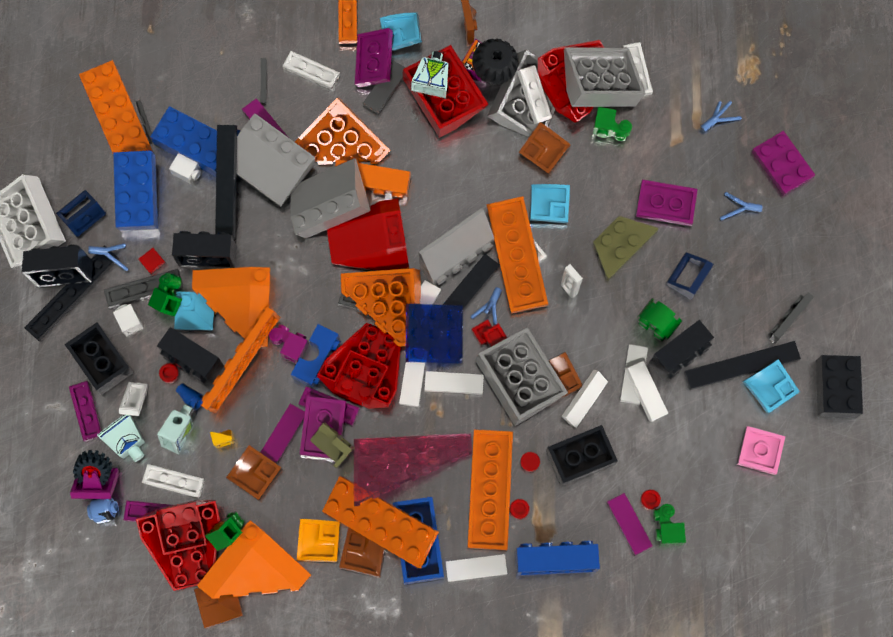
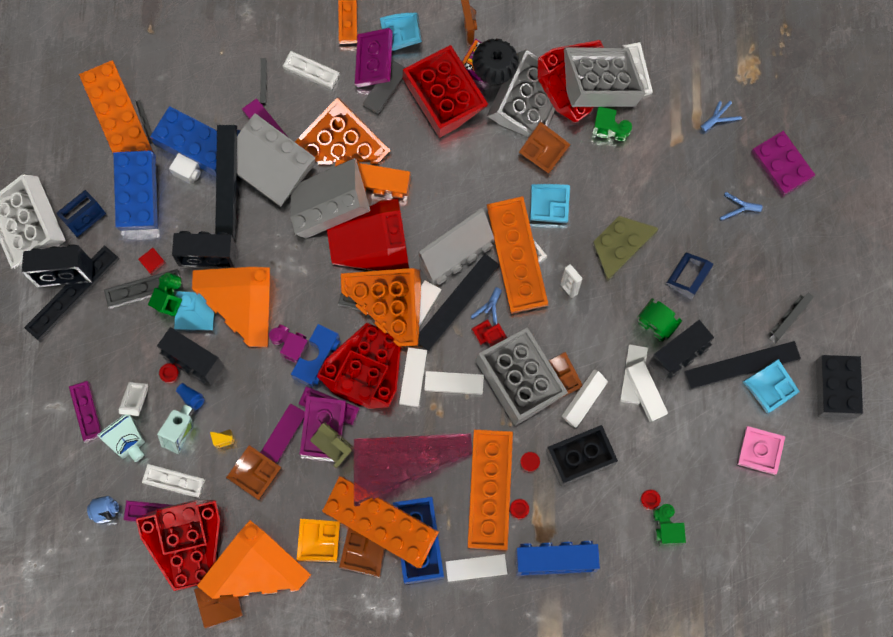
(93, 476): plate -> none
(99, 358): black brick -> none
(104, 251): medium blue plant -> none
(128, 319): white brick -> none
(226, 531): green brick -> none
(244, 355): orange plate -> none
(431, 76): light aqua torso -> none
(434, 333): clear blue plate -> none
(534, 94): white tile -> none
(629, 524): magenta tile -> none
(666, 202): magenta plate -> none

